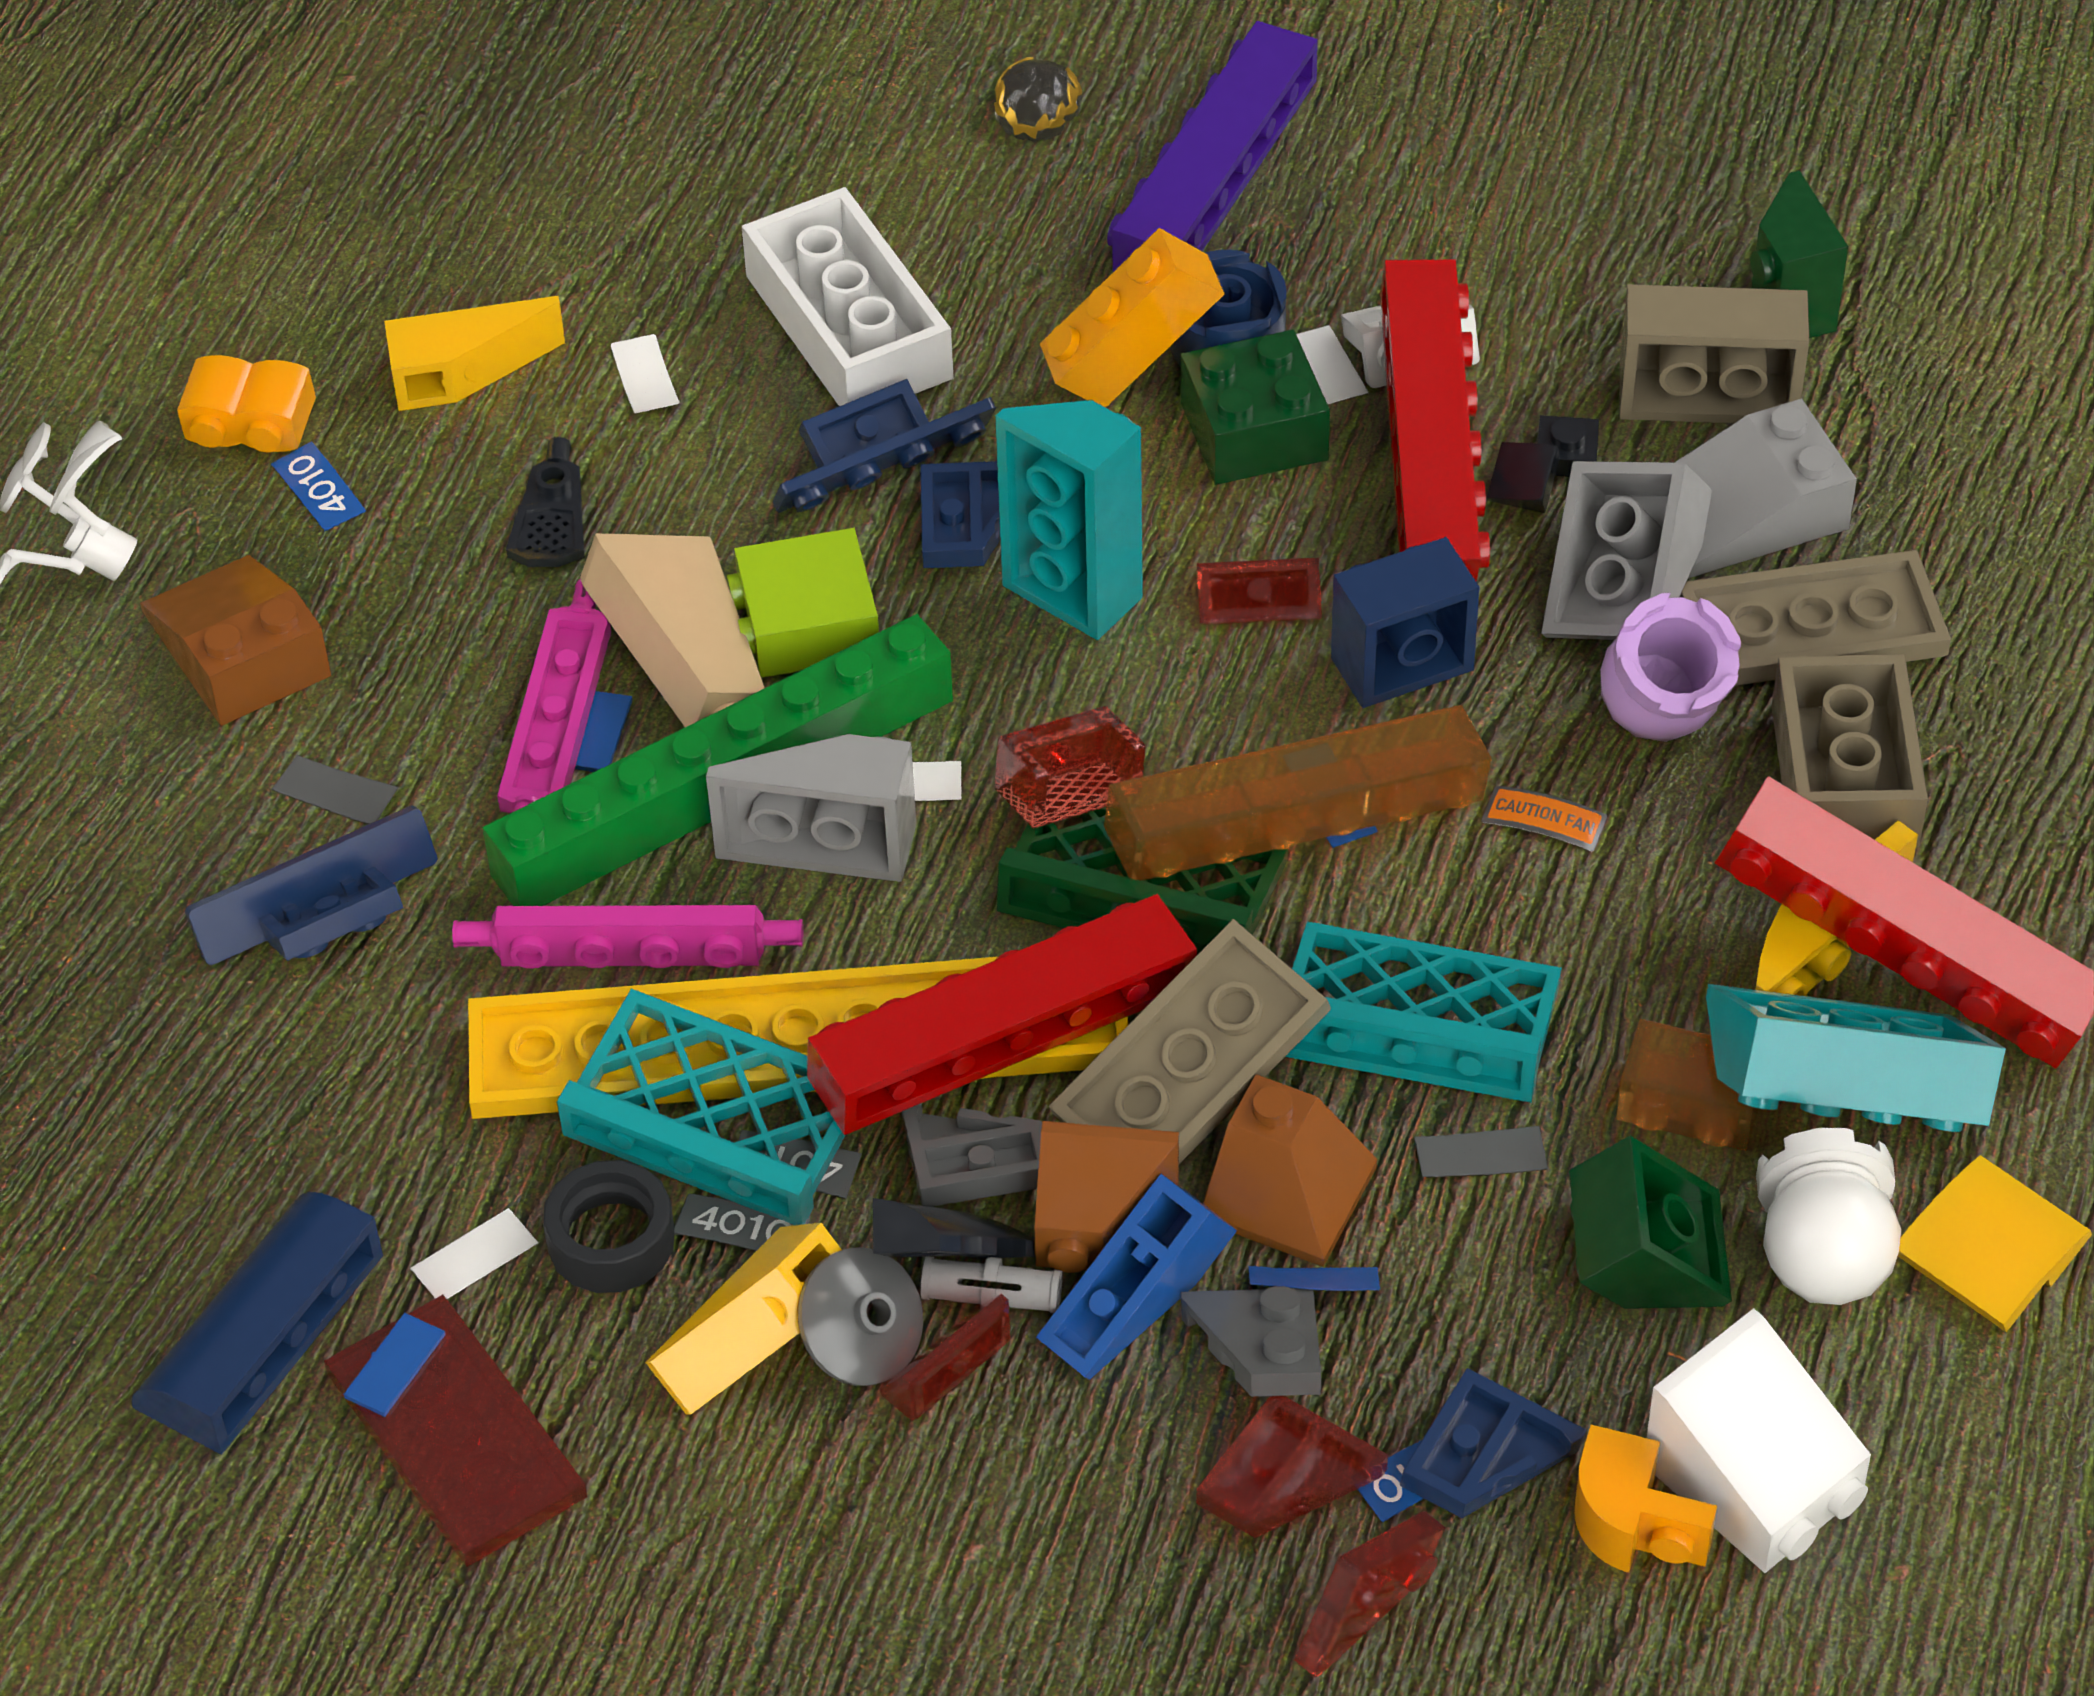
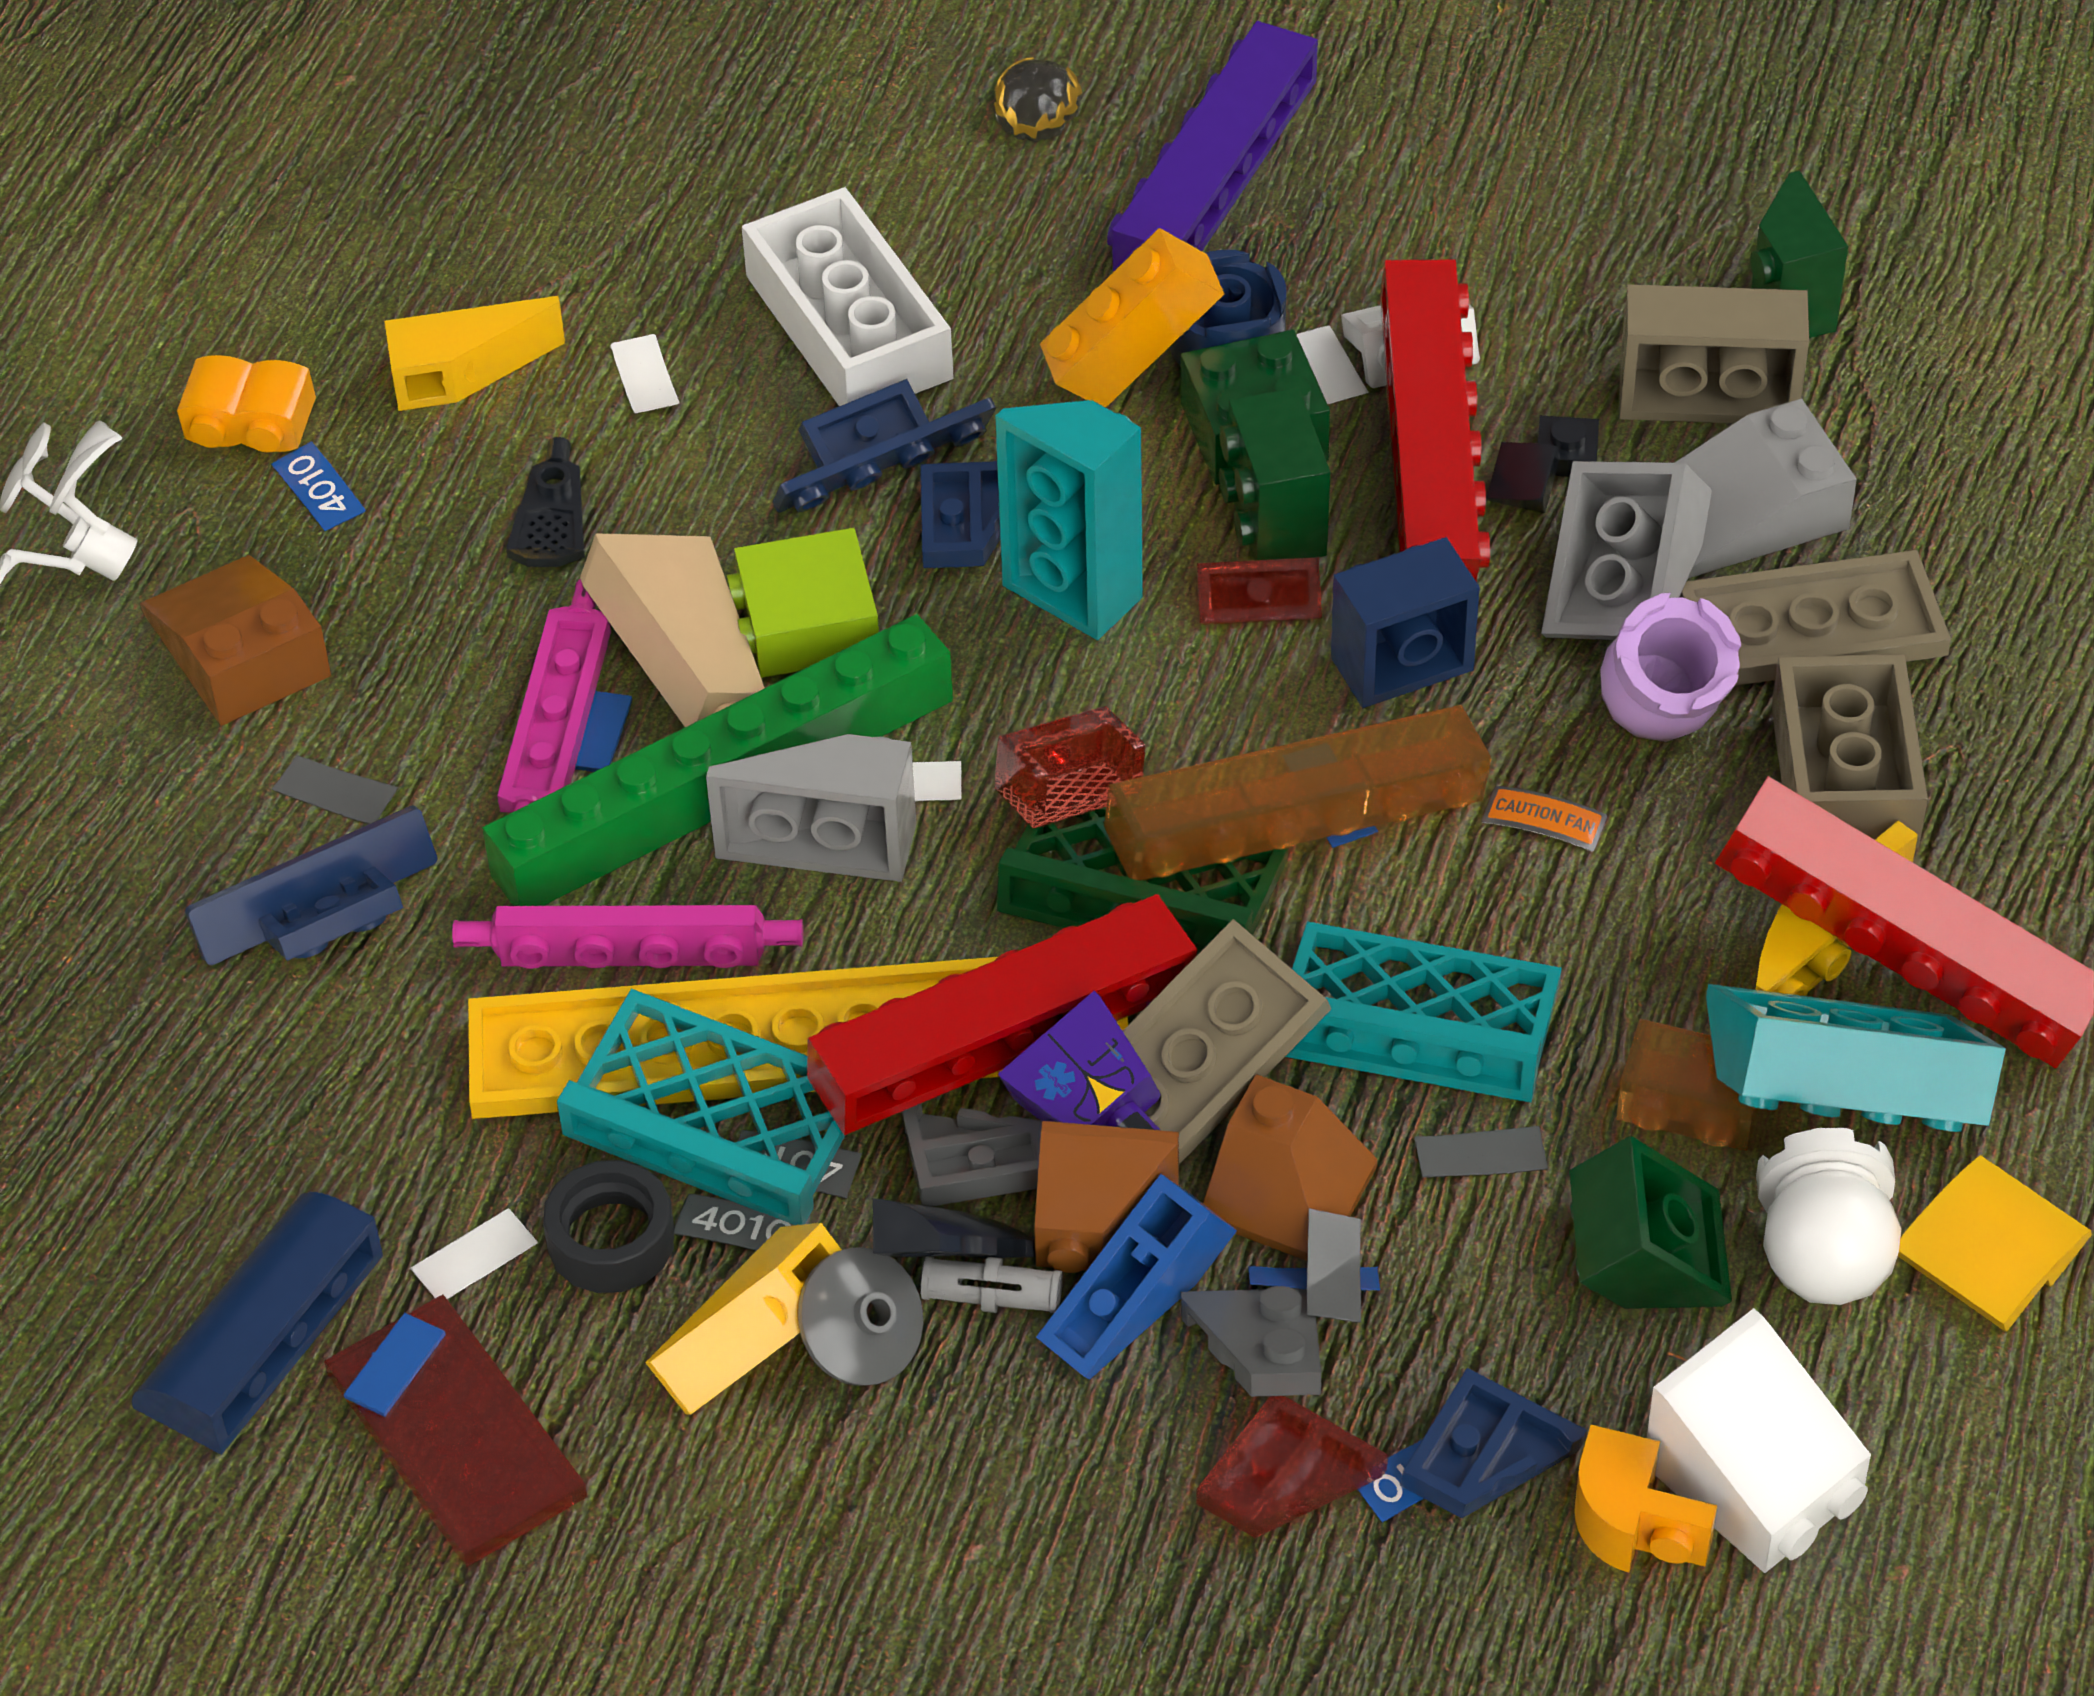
(950, 1359): clear red slope -> none
(1084, 1073): none -> dark purple torso
(1275, 476): none -> dark green brick
(1333, 1266): none -> sticker
(1367, 1586): clear red wing -> none

